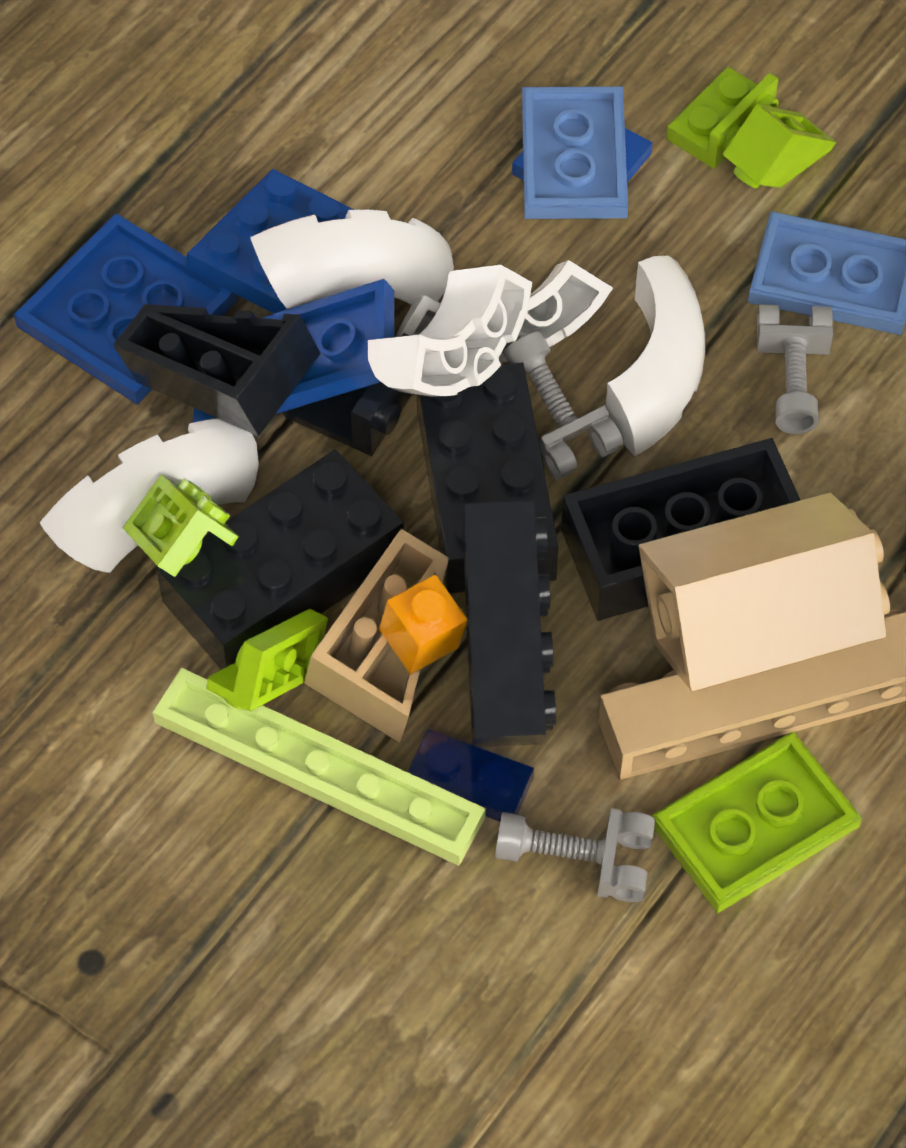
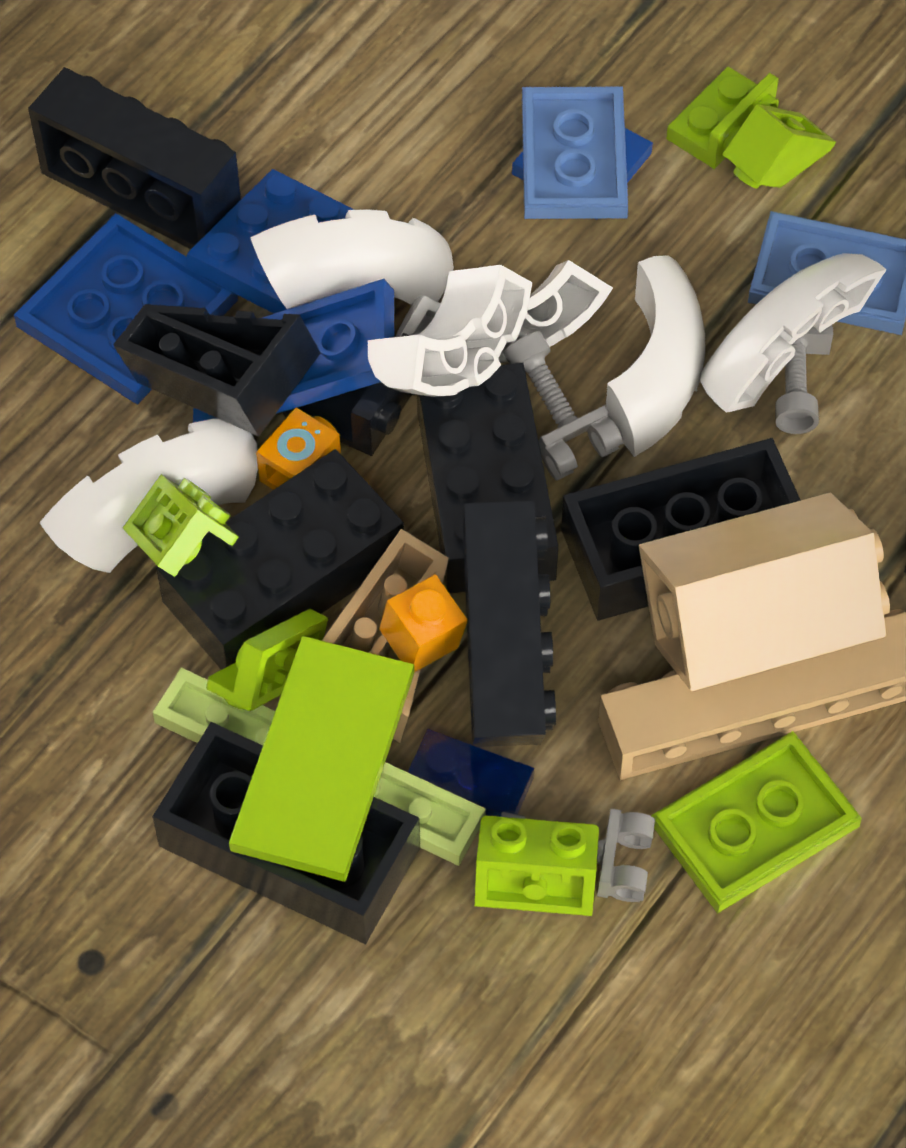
(133, 158): none -> black brick
(204, 807): none -> black brick
(295, 447): none -> light orange brick
(322, 758): none -> lime tile
(536, 865): none -> lime bracket
(765, 335): none -> white brick

